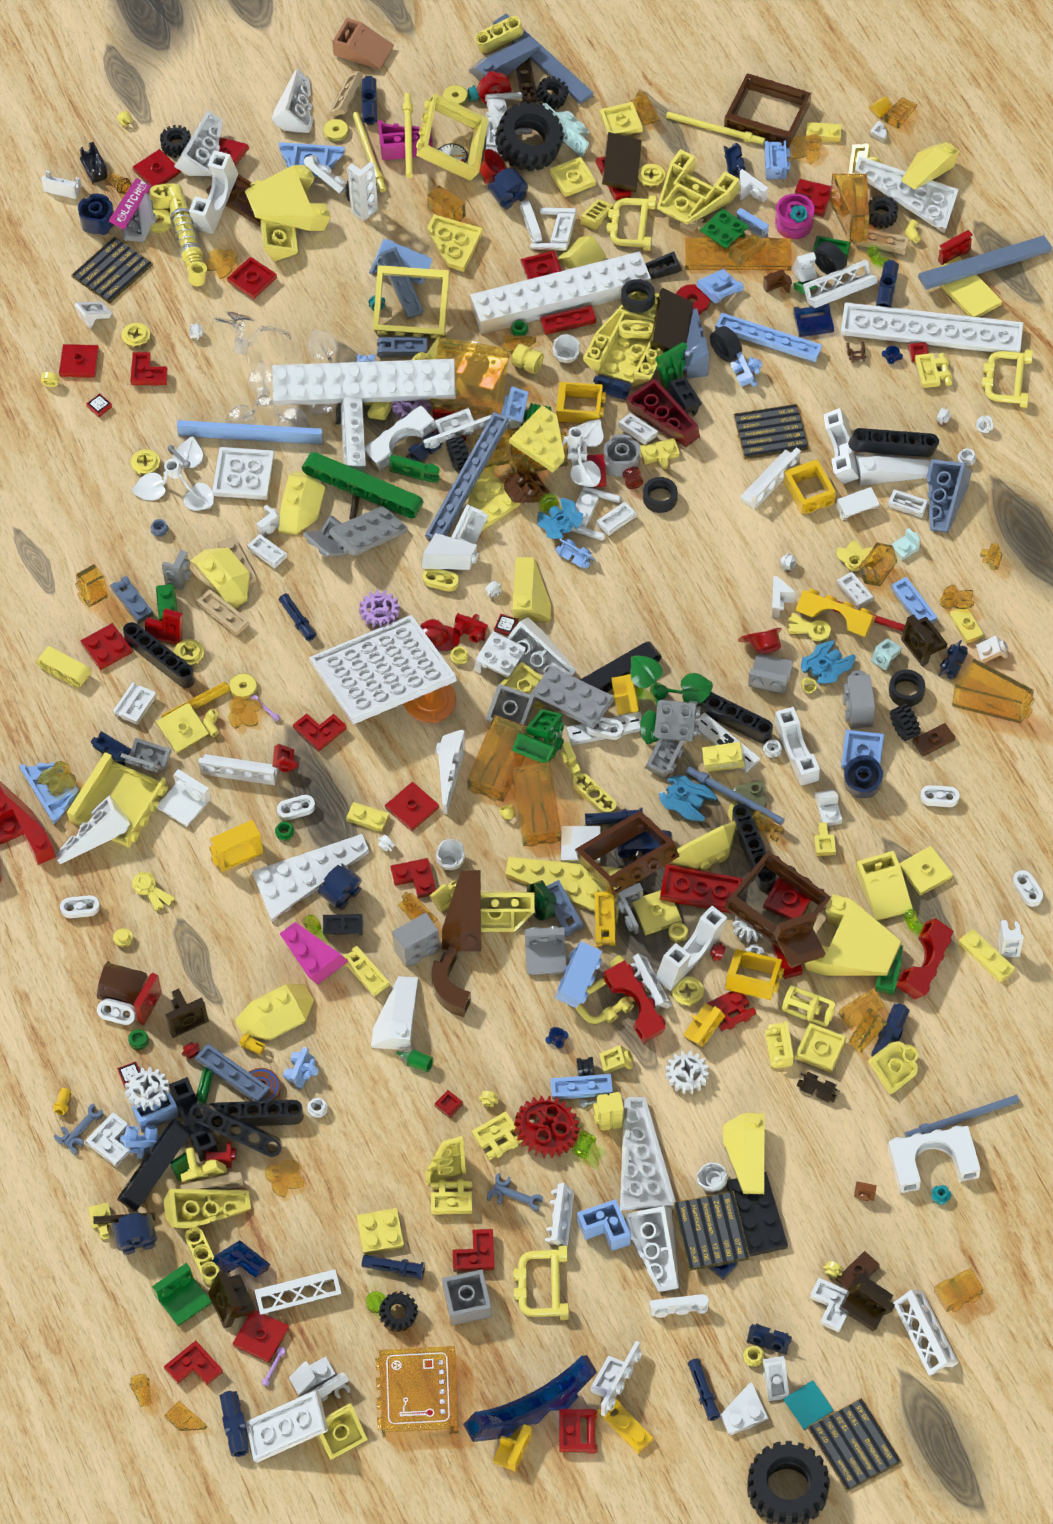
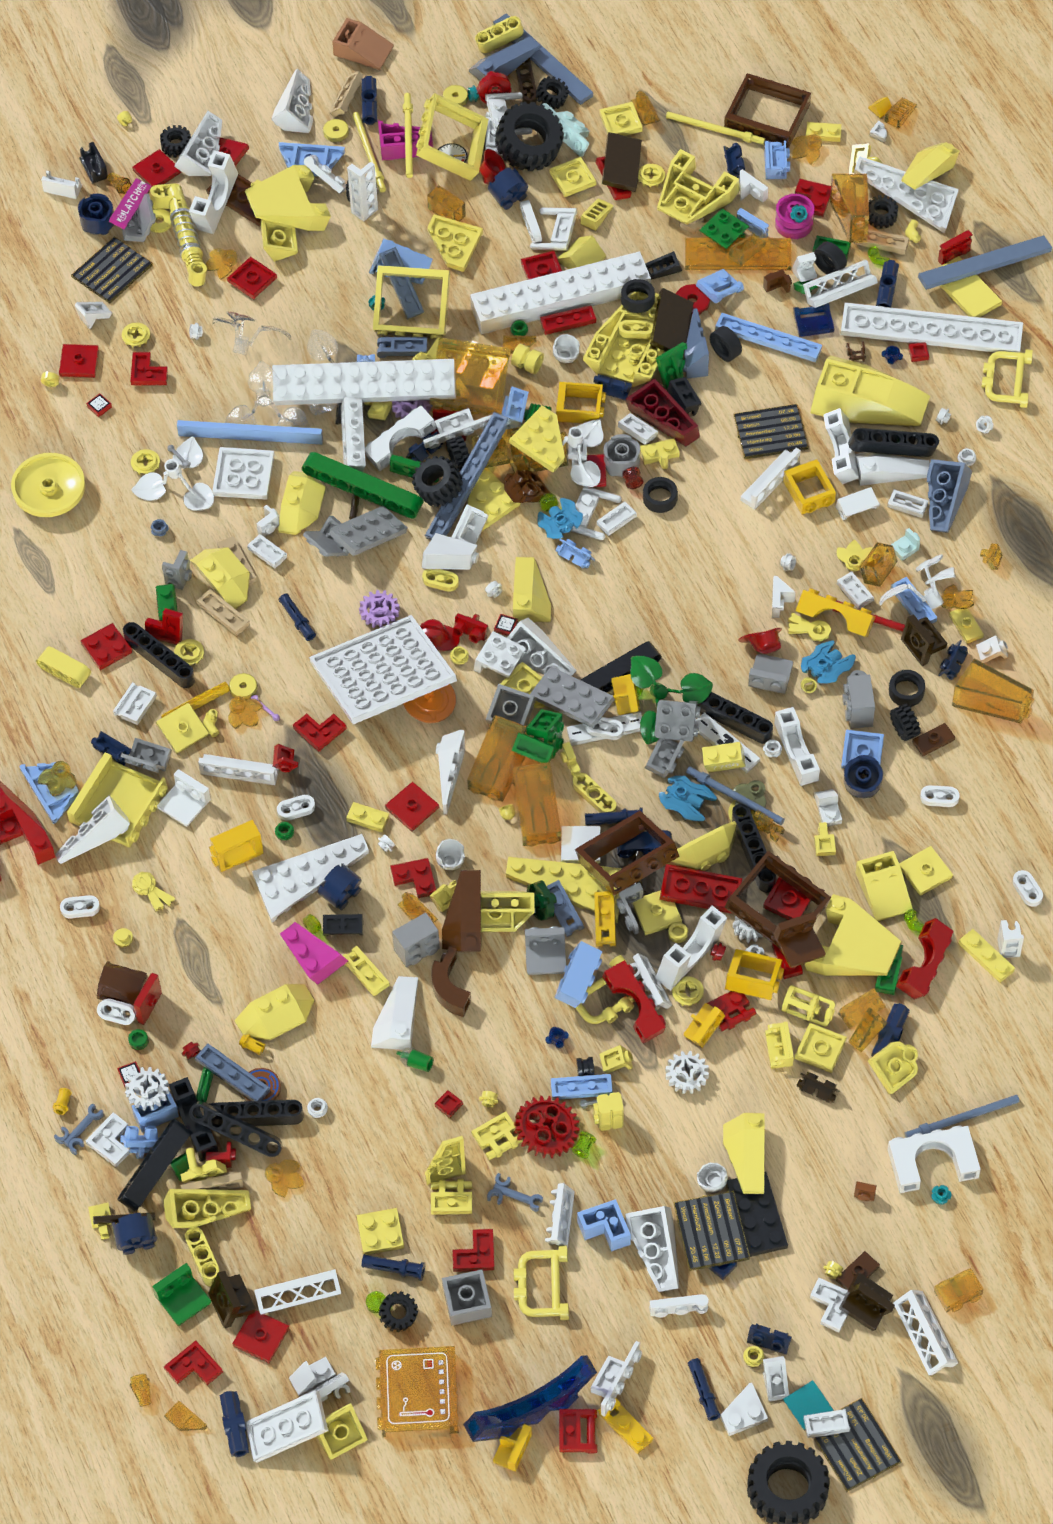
(48, 485): none -> light yellow dish
(91, 586): clear yellow brick -> none
(131, 600): sand blue plate -> none
(184, 1015): dark brown bracket -> none
(241, 1255): clear blue plate -> none
(280, 1352): lavender hinge -> none
(303, 1068): light blue hips -> none
(431, 471): none -> black tyre
(614, 215): light yellow bar -> none
(643, 1170): white wing -> none
(741, 364): light blue hips -> none
(826, 1423): none -> white plate
(867, 395): none -> light yellow wedge
(885, 653): light aqua bracket -> none
(928, 370): light yellow plate -> none
(931, 594): none -> white plant

